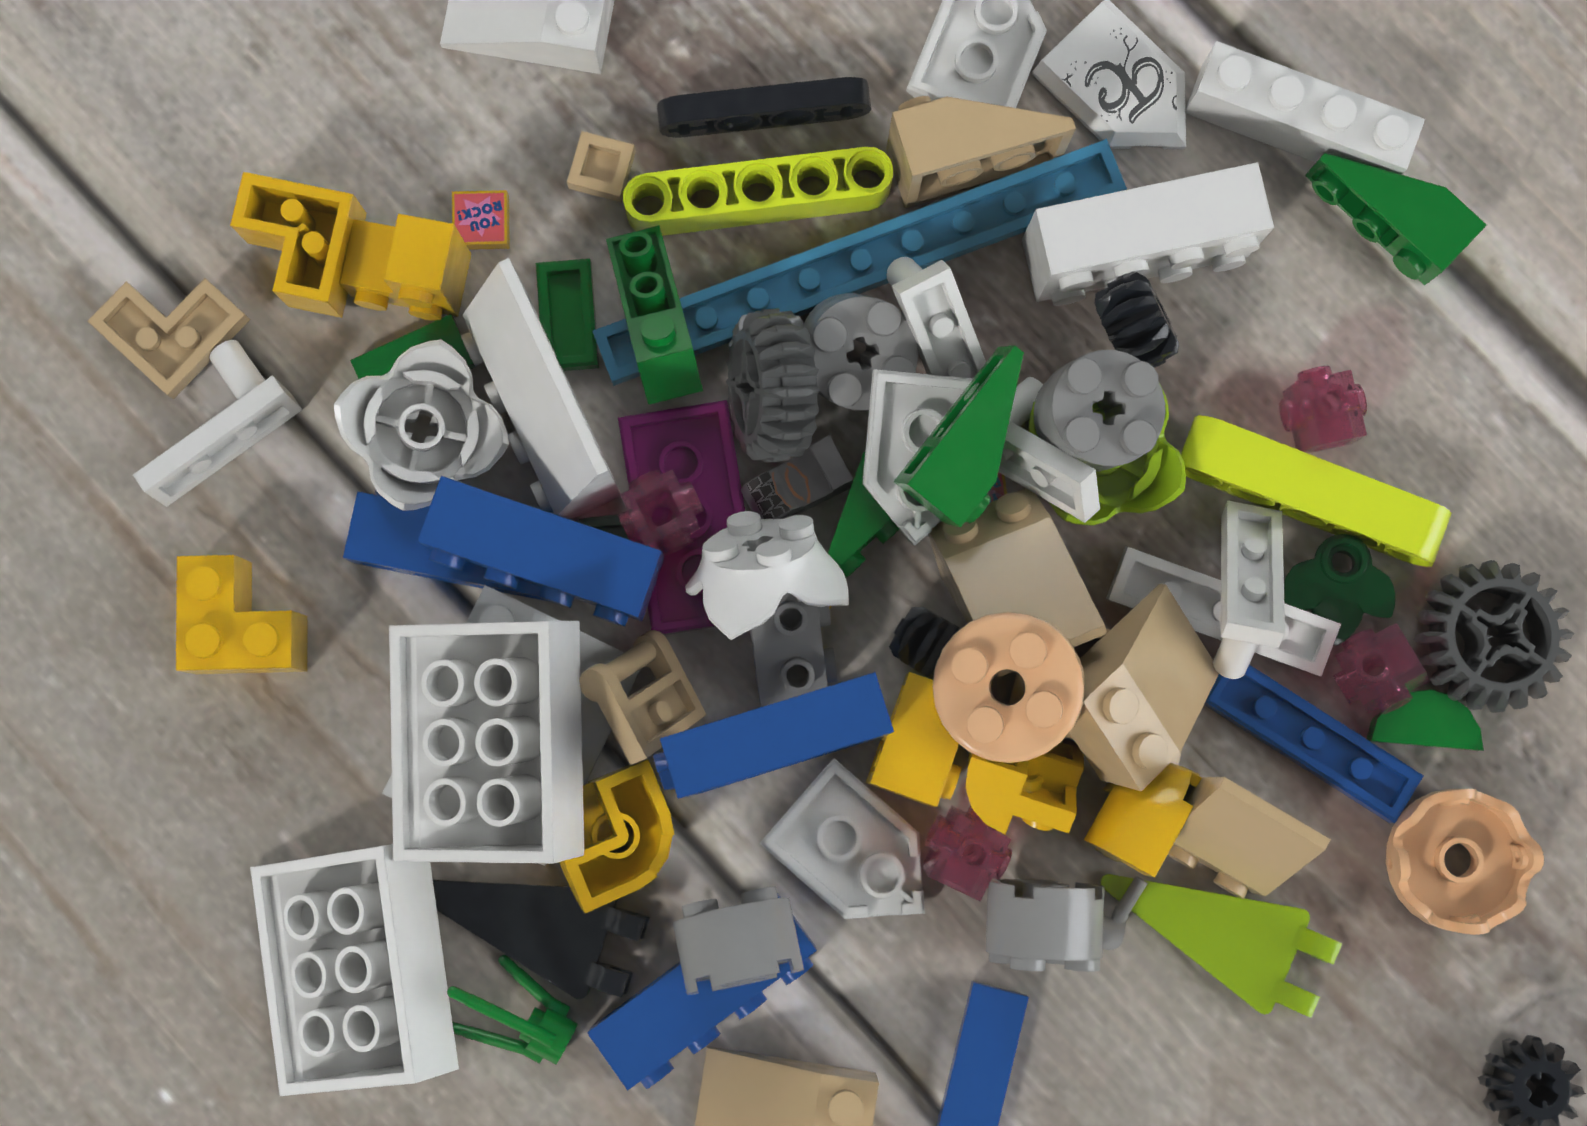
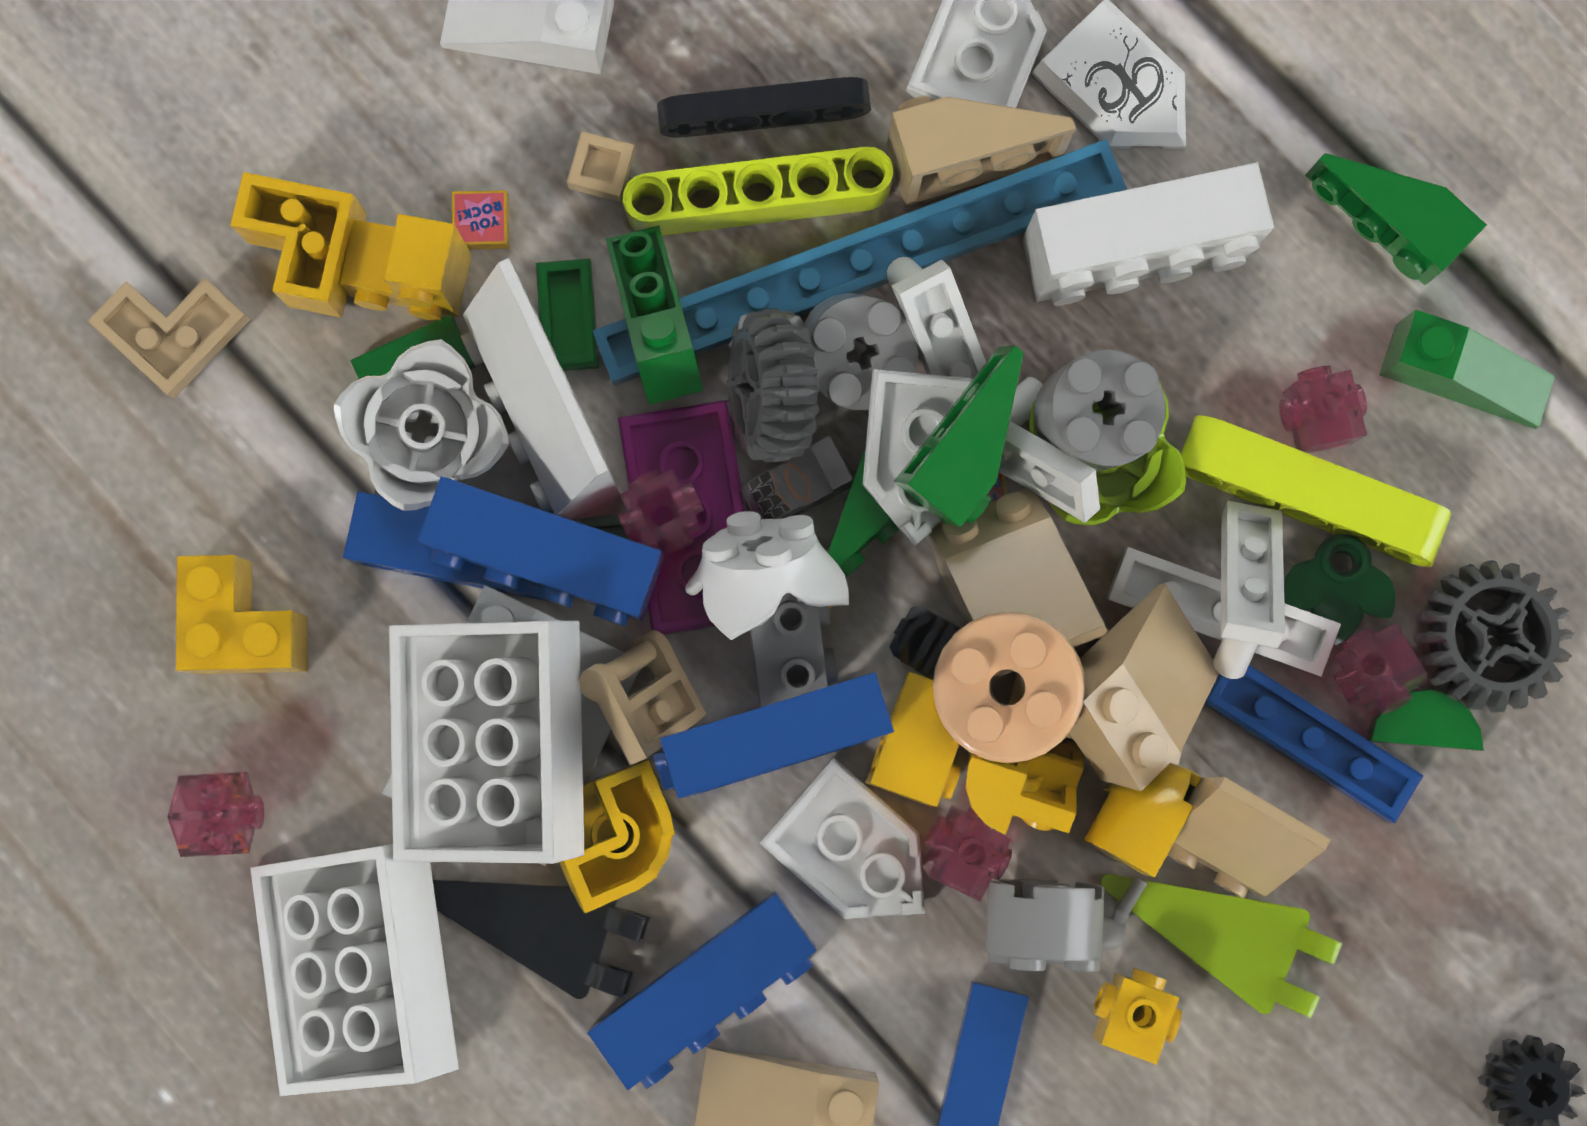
(215, 814): none -> clear pink brick
(257, 412): white piece -> none
(543, 1033): green plant -> none
(737, 941): light grey brick -> none
(1136, 320): black gear -> none
(1145, 1034): none -> yellow brick
(1300, 111): white brick -> none
(1466, 368): none -> green slope
(1500, 864): light nougat plate -> none

